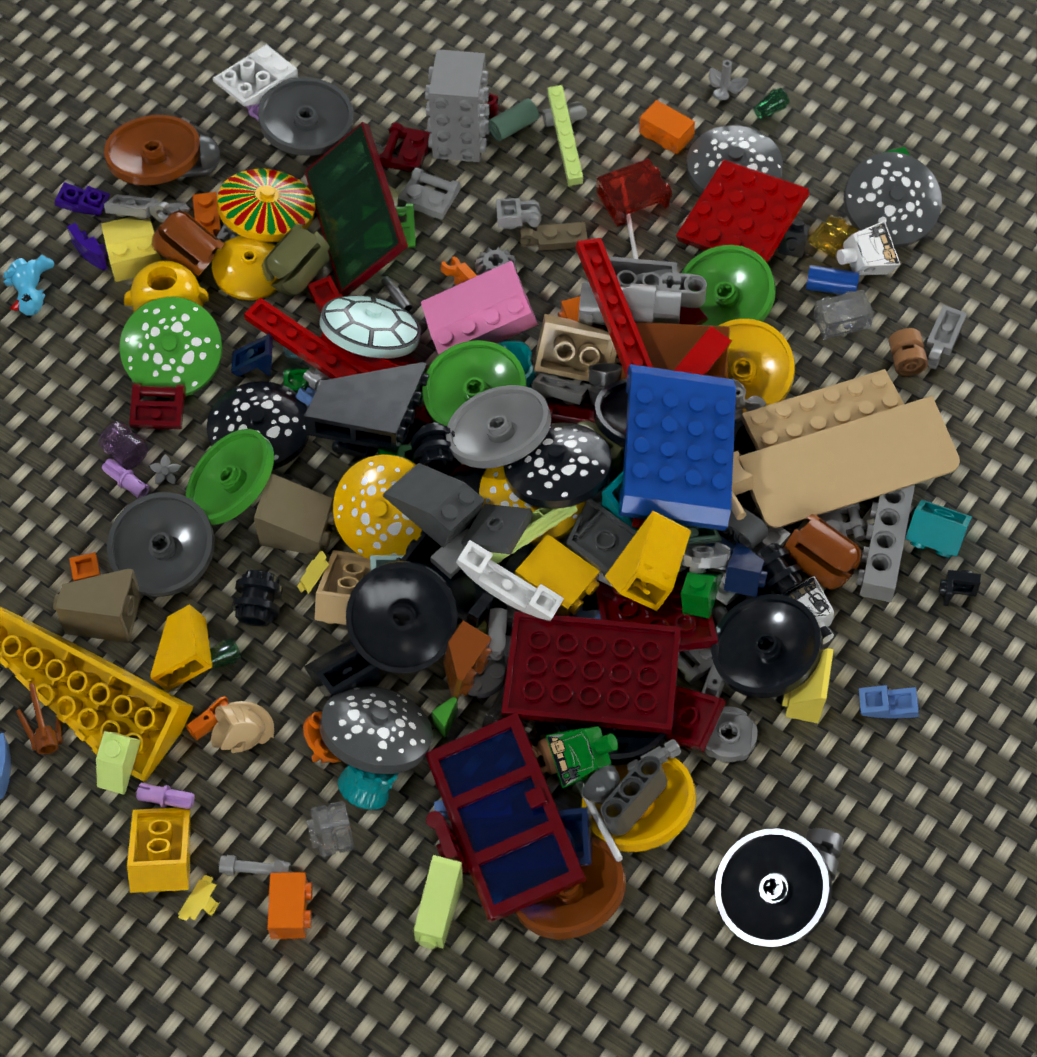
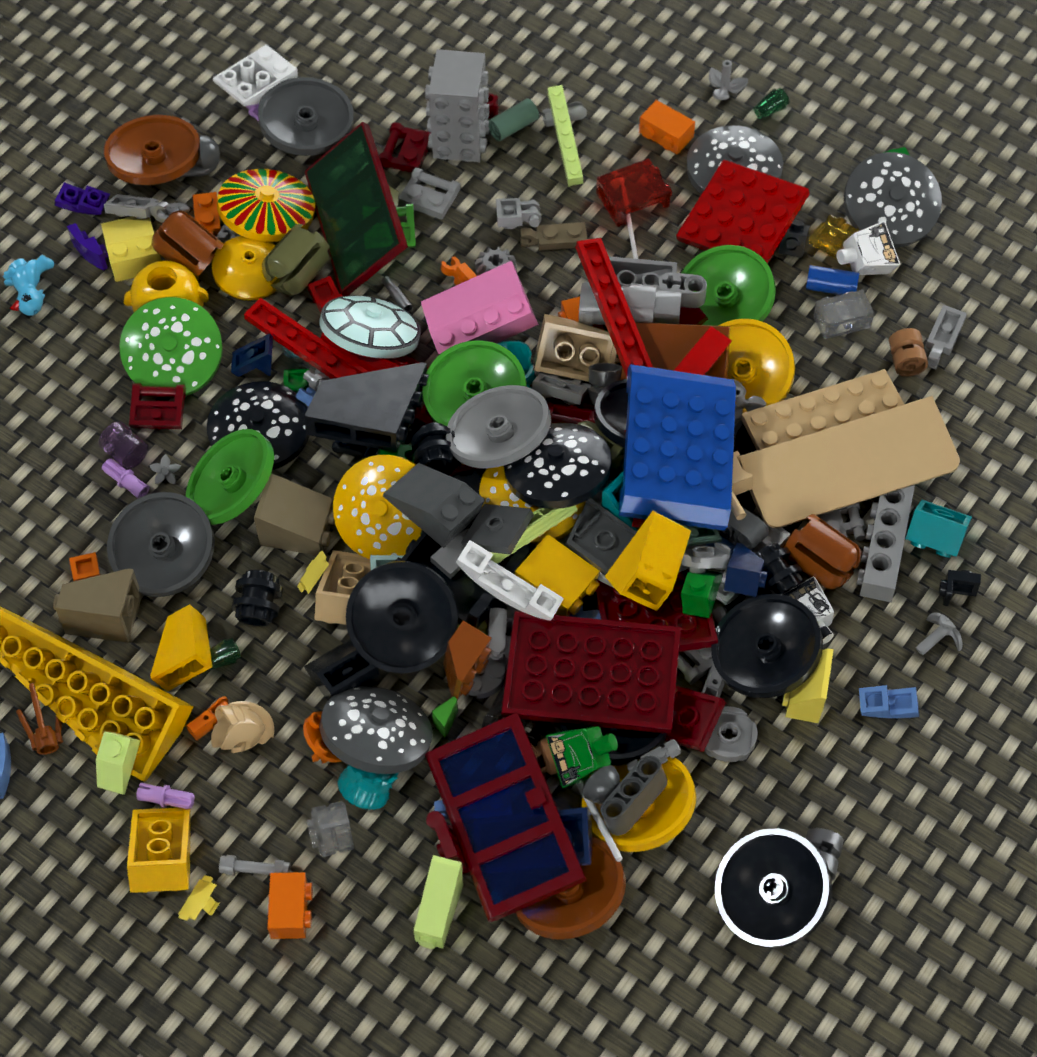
(946, 628): none -> light grey plant

